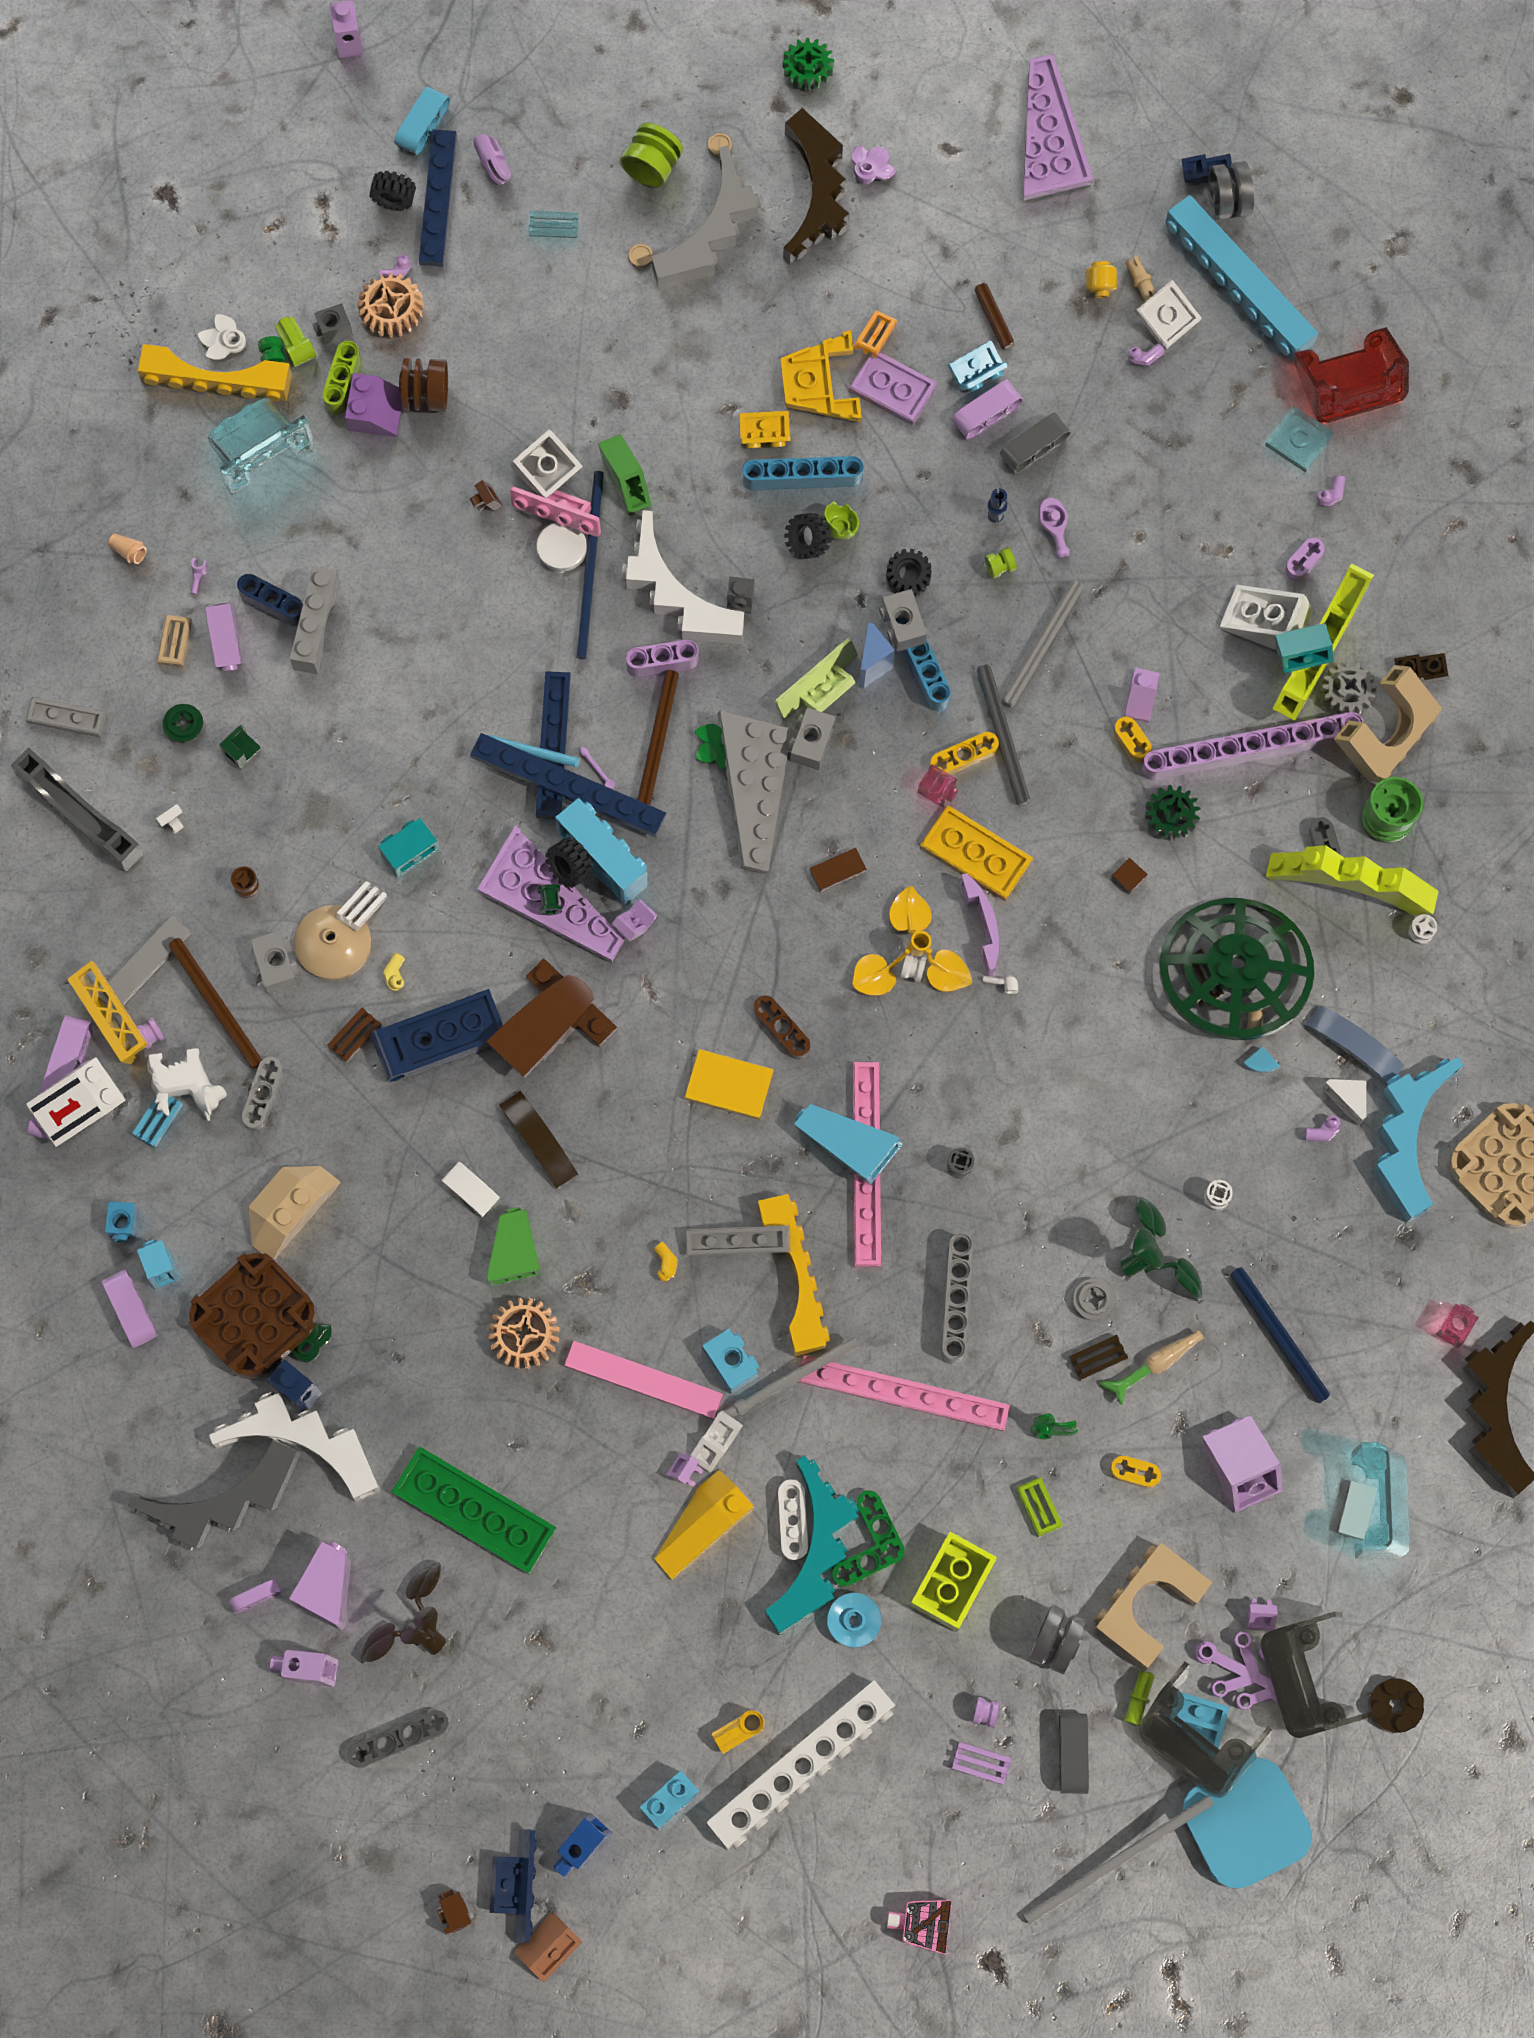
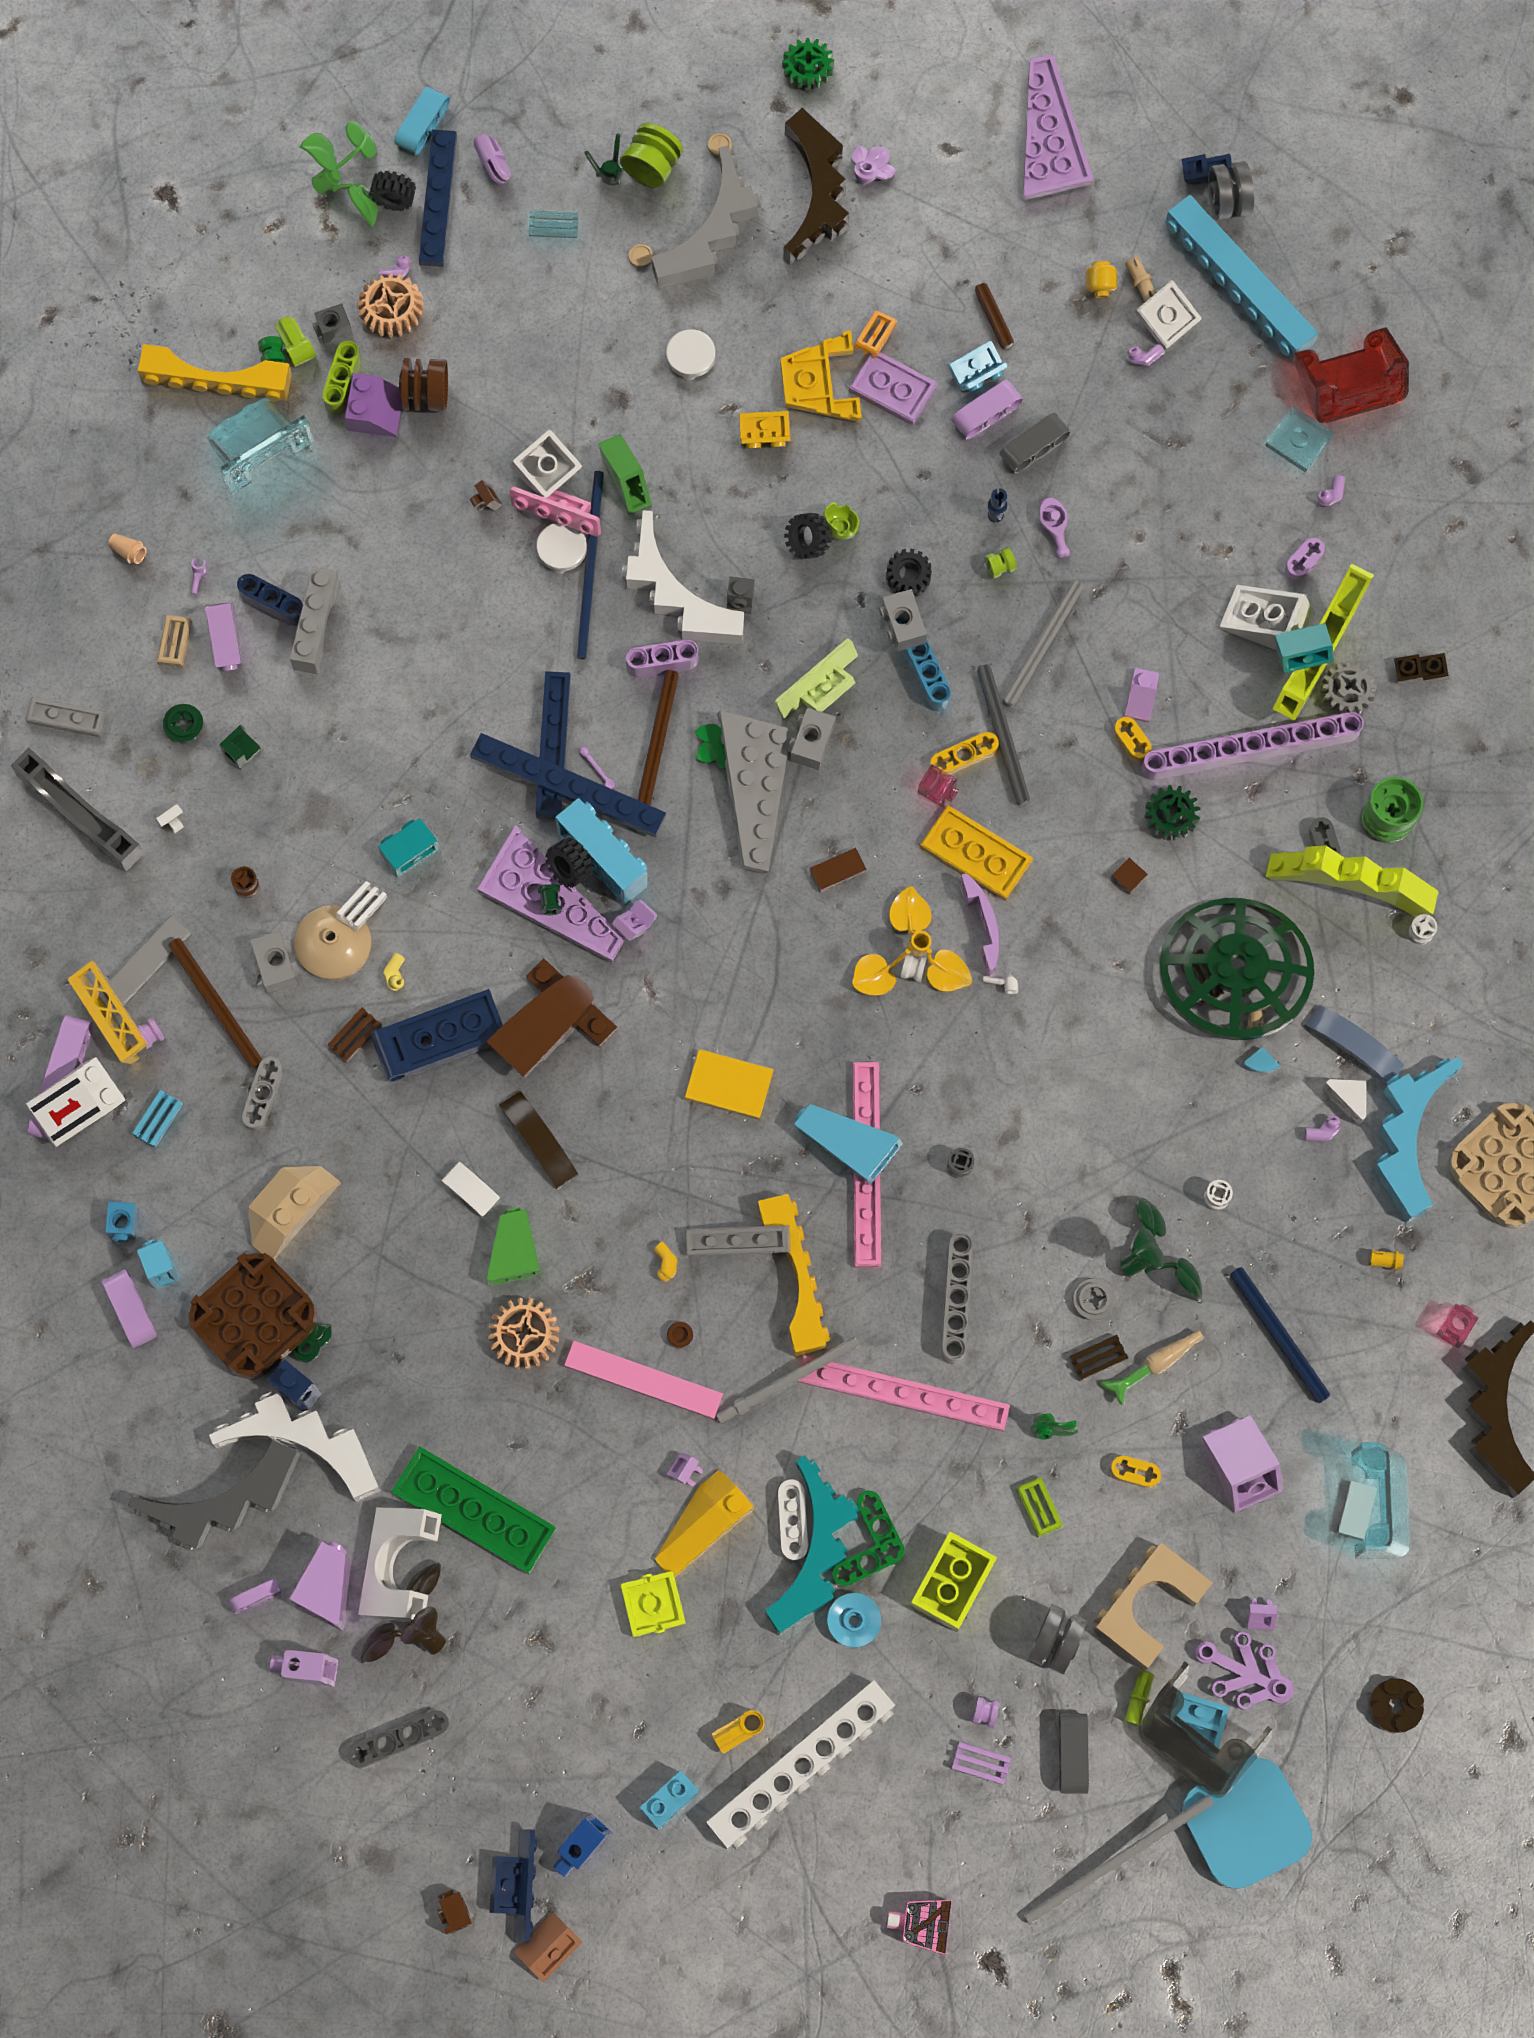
(183, 1079): white animal -> none
(219, 338): white plate -> none
(323, 152): none -> bright green plant
(345, 23): lavender torso -> none
(390, 1533): none -> white arch
(542, 753): medium azure bar -> none
(610, 170): none -> dark green plant
(653, 1604): none -> neon yellow plate
(680, 1335): none -> reddish brown tile
(690, 353): none -> white tile
(716, 1441): white slope -> none
(732, 1376): medium azure brick -> none
(775, 1008): reddish brown beam -> none
(813, 466): dark azure beam -> none
(877, 656): medium blue slope -> none
(1293, 1683): clear smoke windscreen -> none
(1387, 1259): none -> yellow pin
(1415, 713): tan arch -> none

